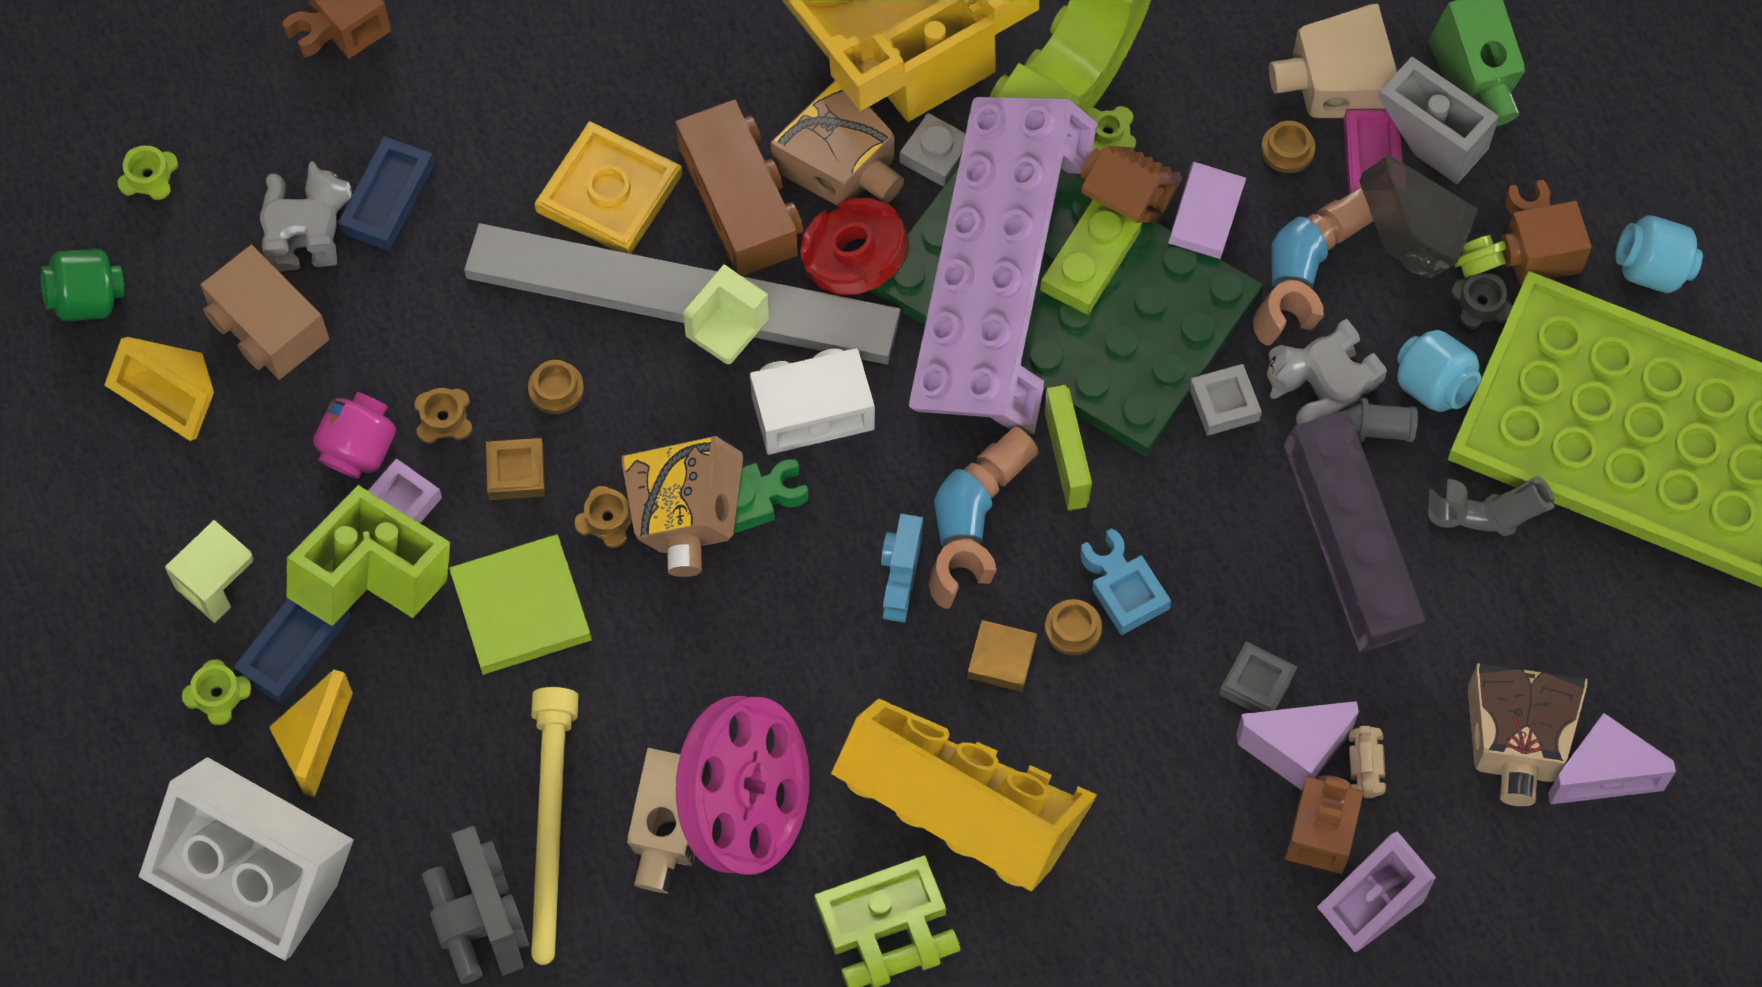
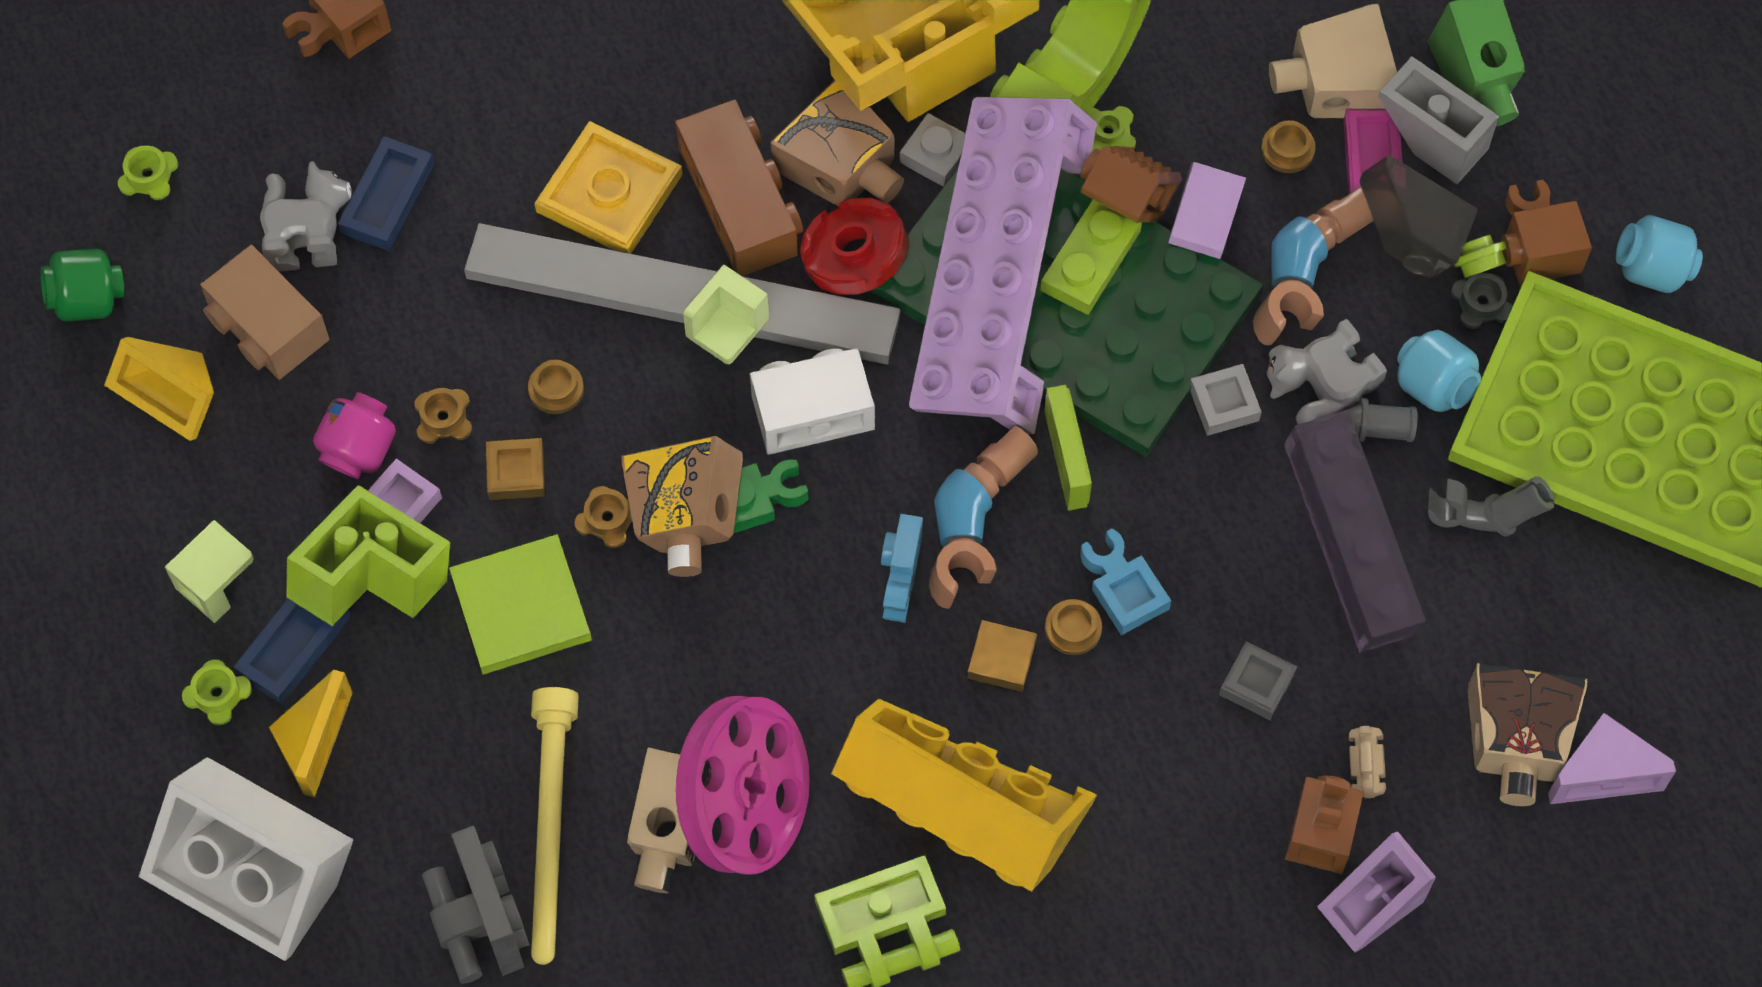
(1297, 740): lavender slope -> none

